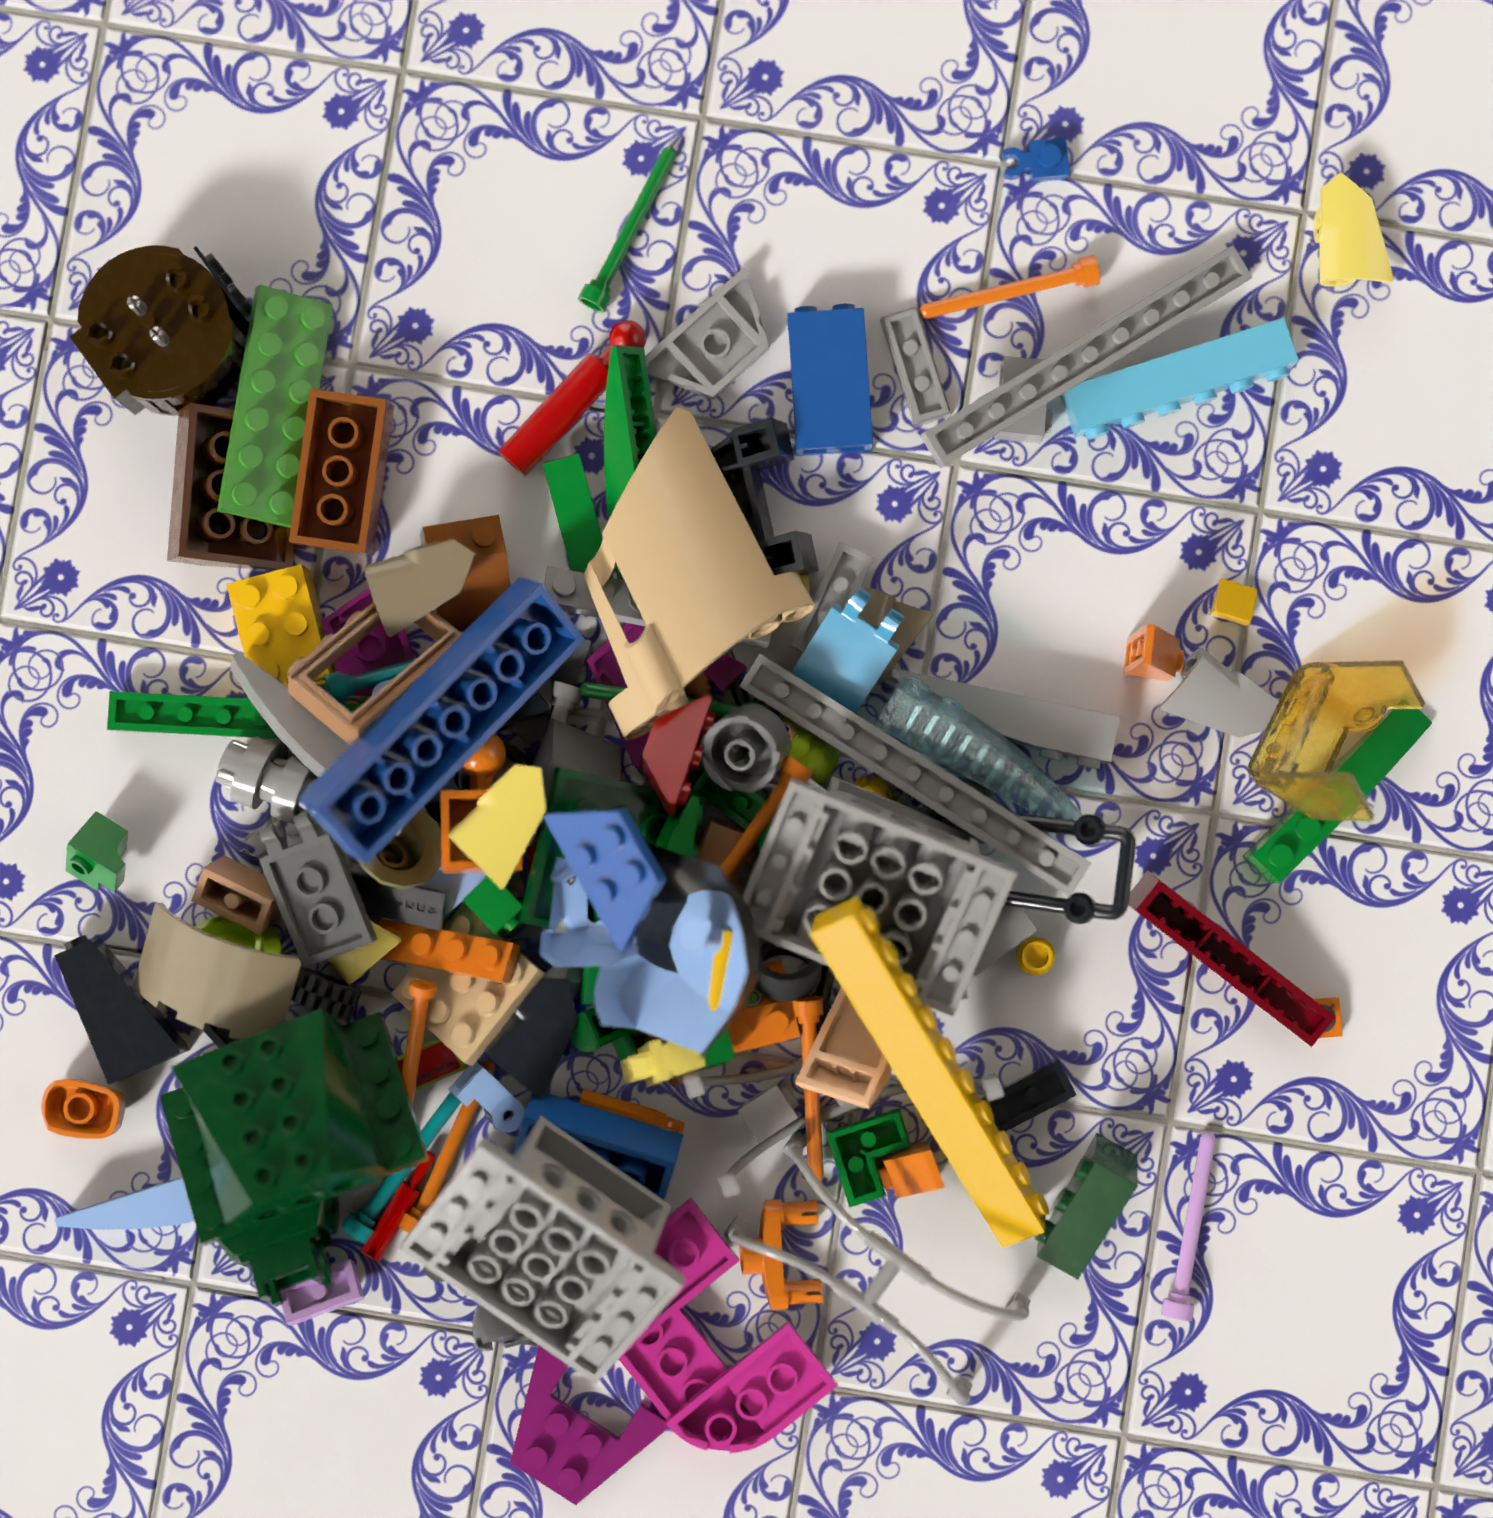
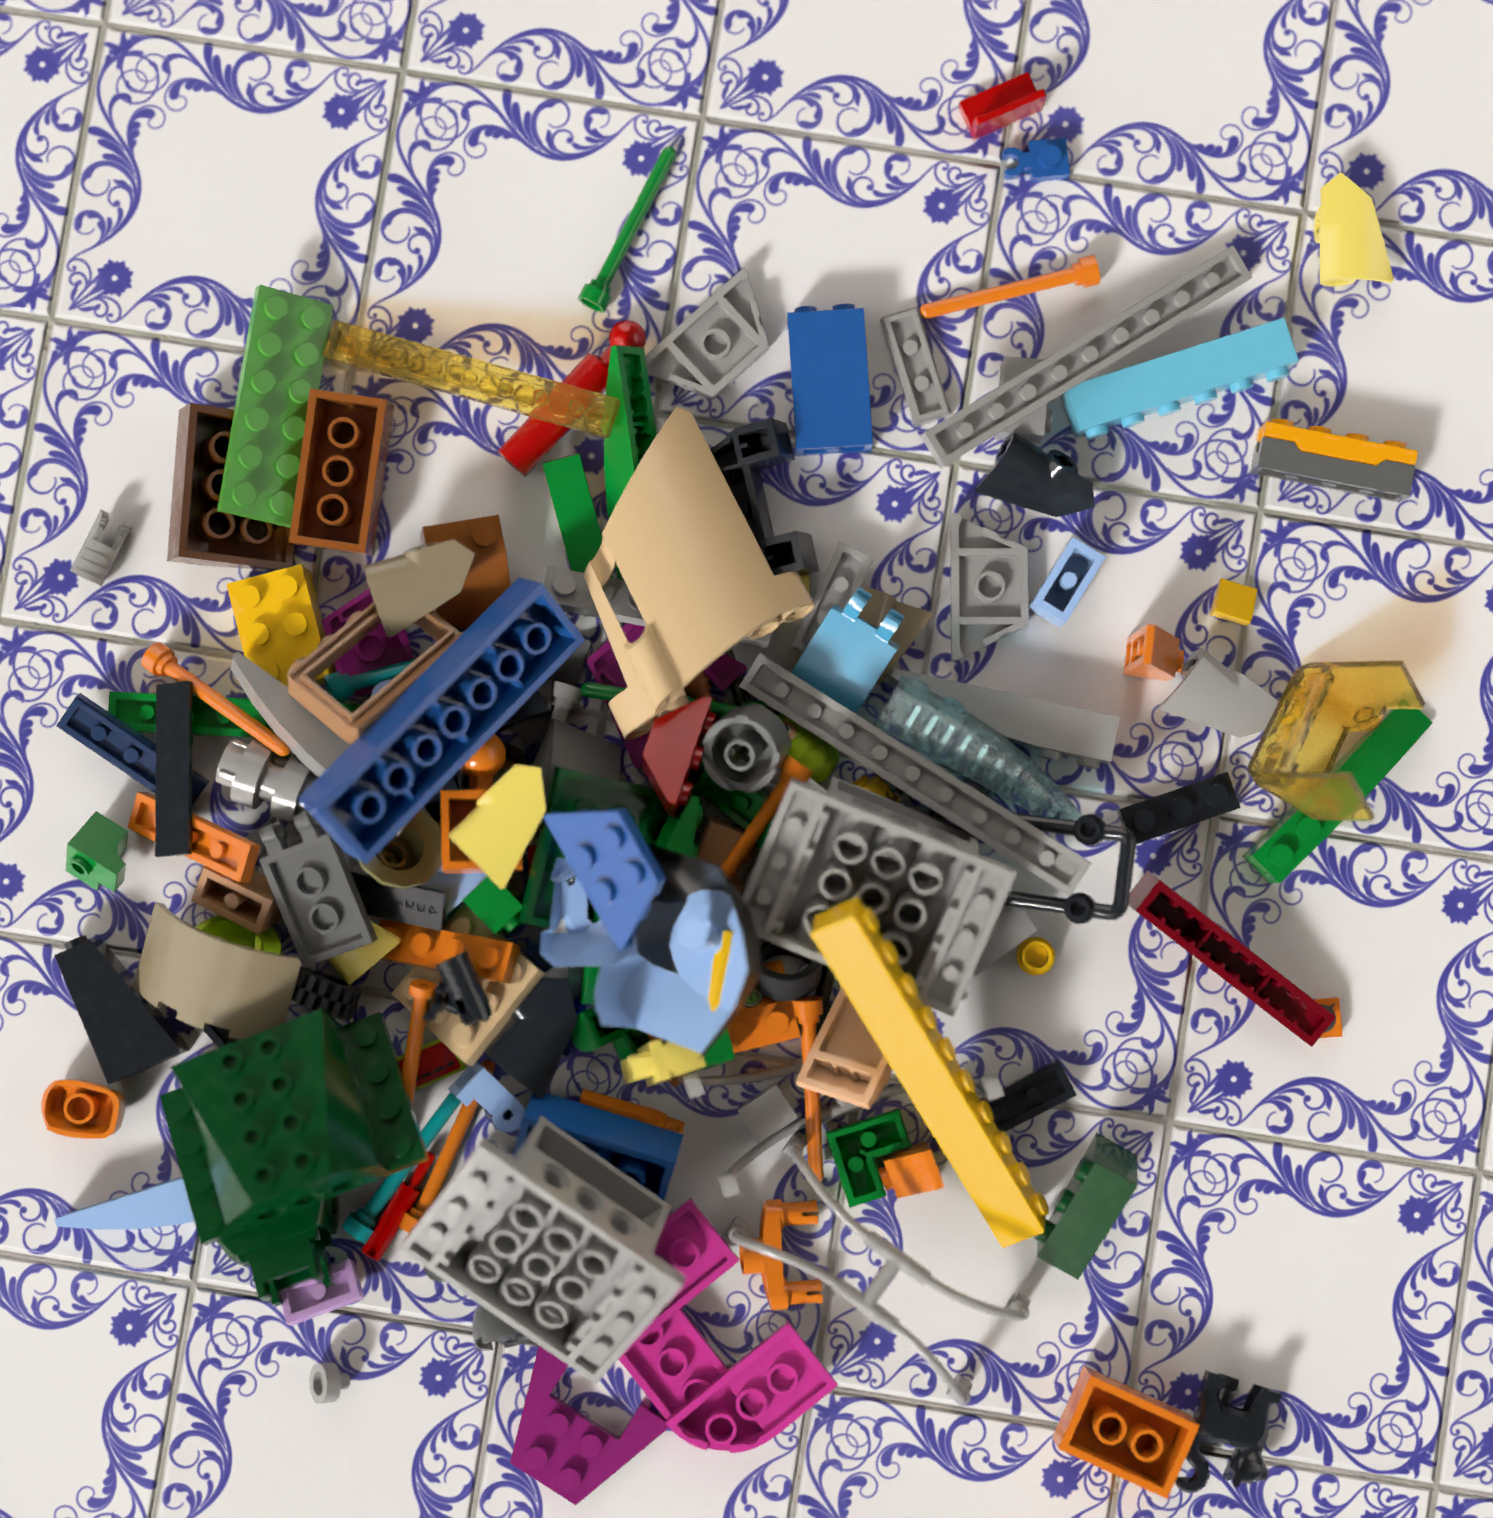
(95, 557): none -> light grey hinge
(117, 743): none -> dark blue tile
(162, 662): none -> orange piece
(163, 329): dark brown piece -> none
(173, 769): none -> black piece
(211, 843): none -> orange plate
(327, 1382): none -> light grey tile
(439, 1003): none -> black plant
(464, 989): none -> black hinge
(472, 379): none -> clear yellow plate
(985, 587): none -> light grey wing
(1001, 105): none -> red panel
(1036, 479): none -> black panel
(1066, 582): none -> light blue brick
(1125, 1432): none -> orange brick
(1178, 1303): lavender piece -> none
(1180, 808): none -> black plate
(1231, 1426): none -> black animal
(1334, 461): none -> dark grey piece

